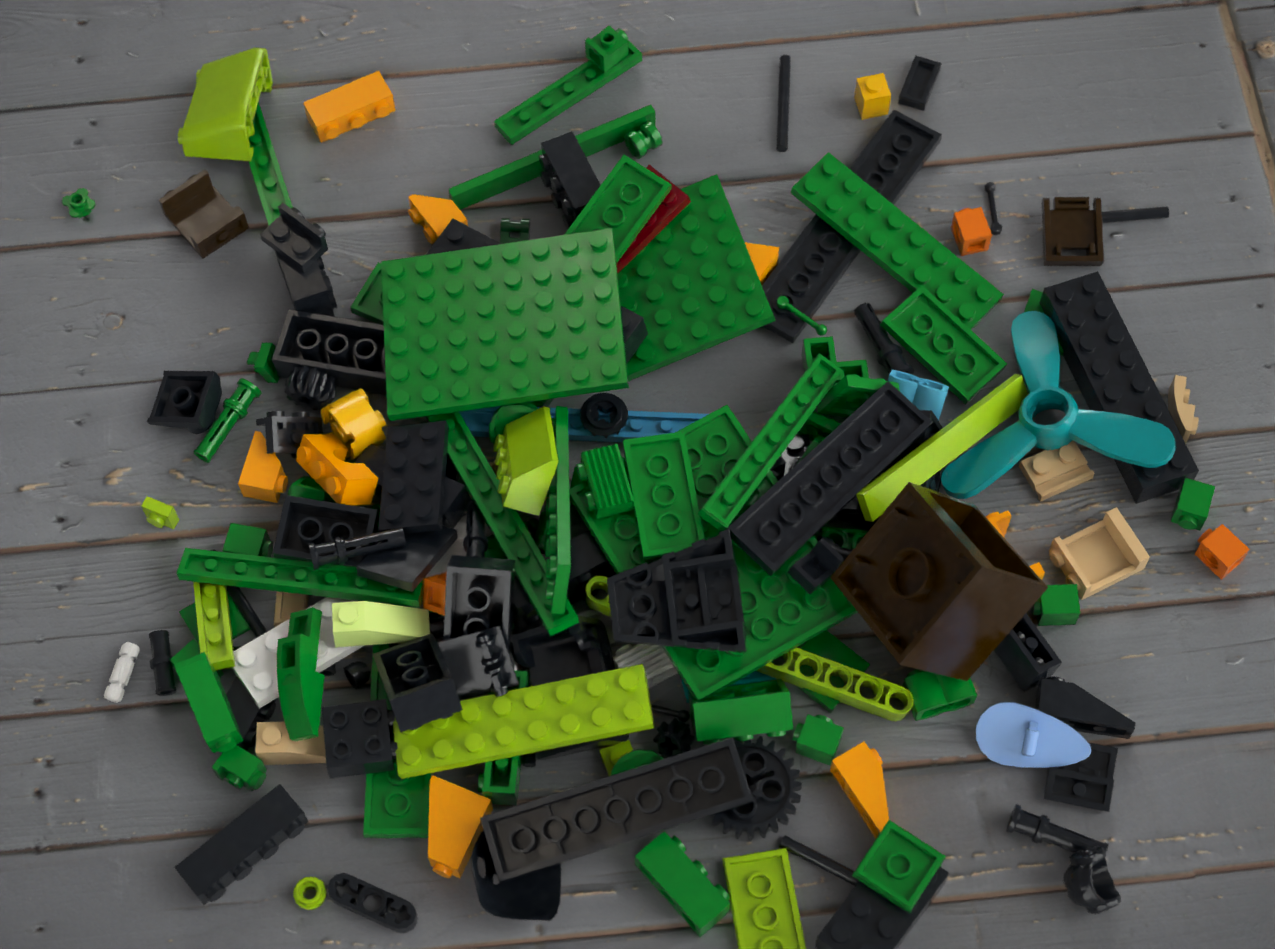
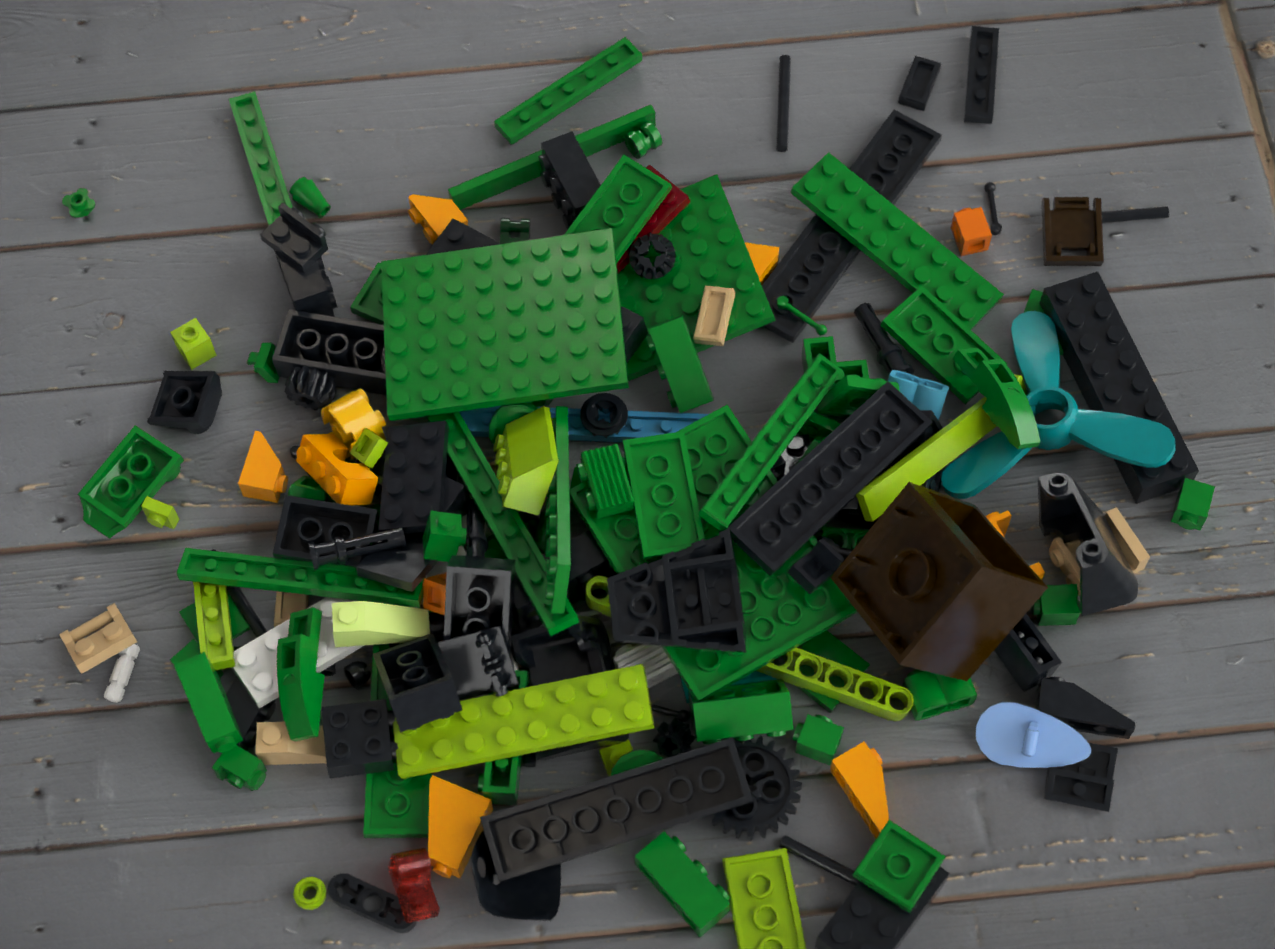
(101, 644): none -> tan plate
(125, 479): none -> green slope
(161, 663): black pin -> none
(193, 343): none -> lime brick
(203, 214): dark brown panel -> none
(225, 106): lime windscreen -> none
(234, 409): green pin -> none
(242, 844): black brick -> none
(248, 541): green brick -> none
(286, 432): black bracket -> none
(309, 196): none -> green cone
(349, 106): light orange brick -> none
(369, 448): none -> lime plate
(411, 880): none -> clear red plate
(443, 536): none -> green brick
(607, 48): green brick -> none
(663, 263): none -> black gear
(679, 364): none -> green brick
(714, 315): none -> tan tile
(872, 96): yellow brick -> none
(981, 75): none -> black plate
(1005, 397): none -> green slope
(1041, 829): black pin -> none
(1056, 470): tan plate -> none
(1090, 882): black hair -> none
(1104, 570): none -> black windscreen
(1180, 409): tan slope -> none
(1221, 550): orange brick -> none

